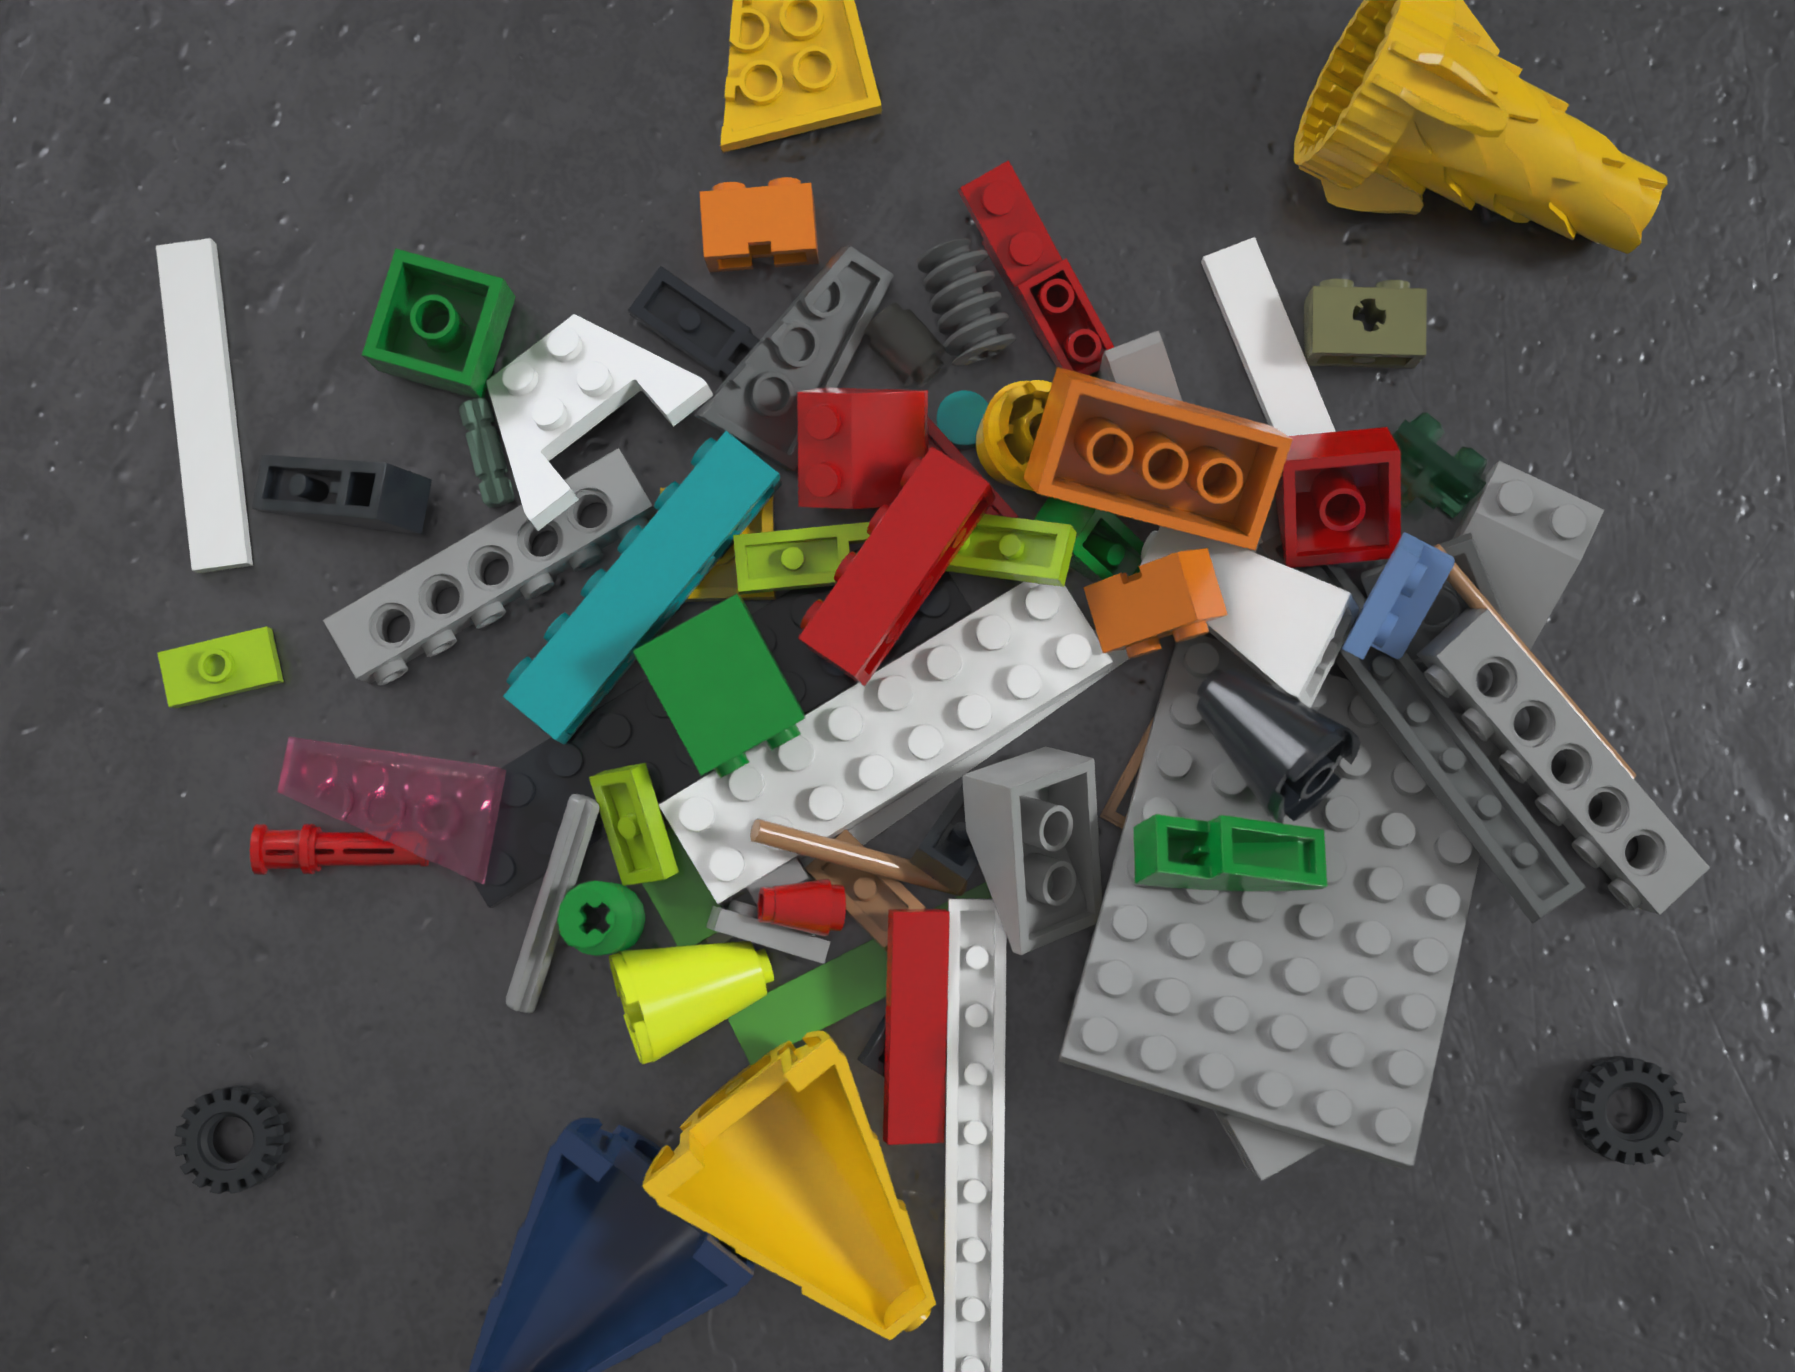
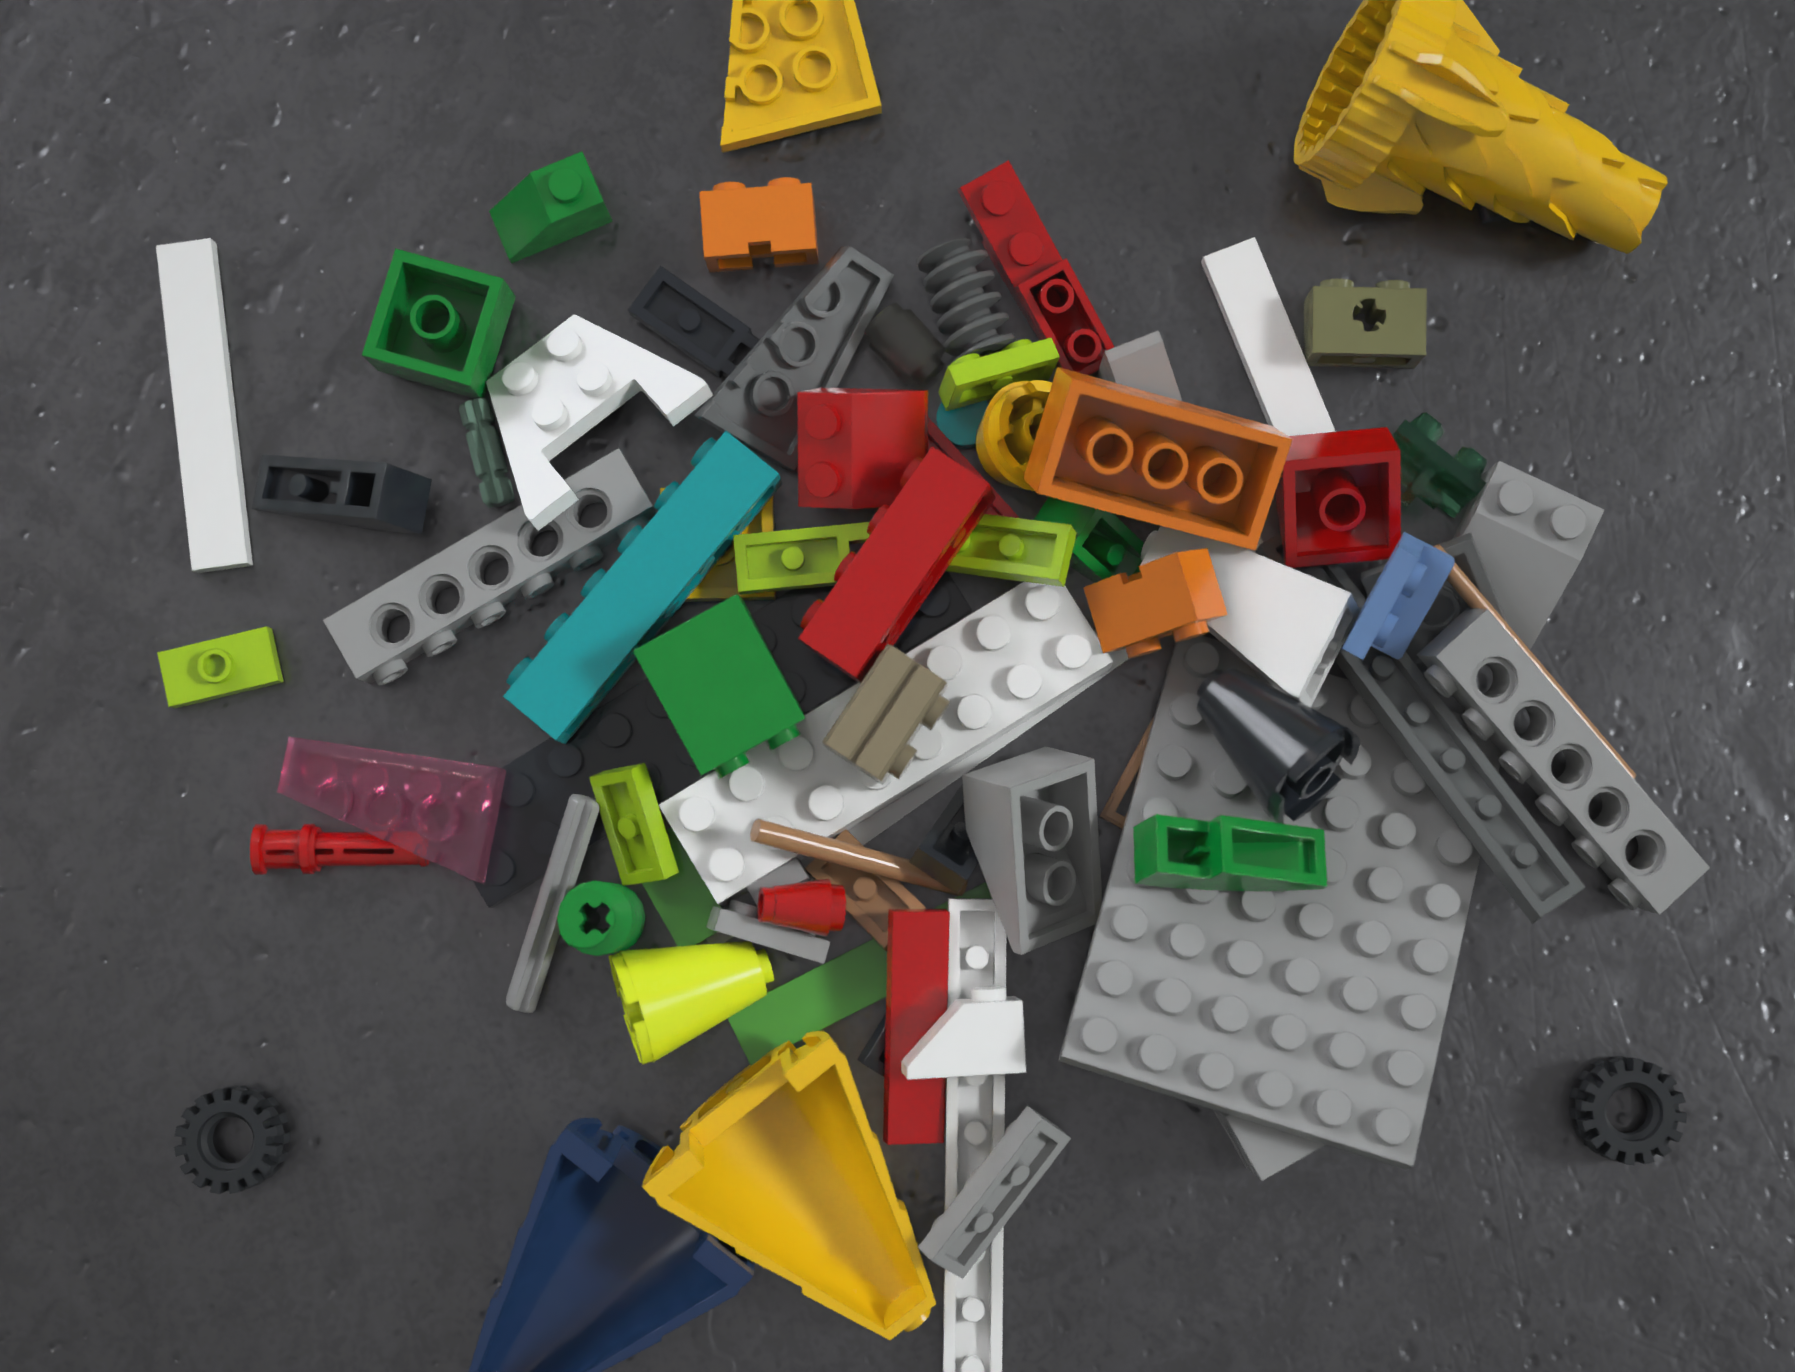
(550, 208): none -> green slope
(887, 715): none -> dark tan brick
(972, 1038): none -> white slope
(980, 378): none -> lime plate
(994, 1192): none -> light grey plate

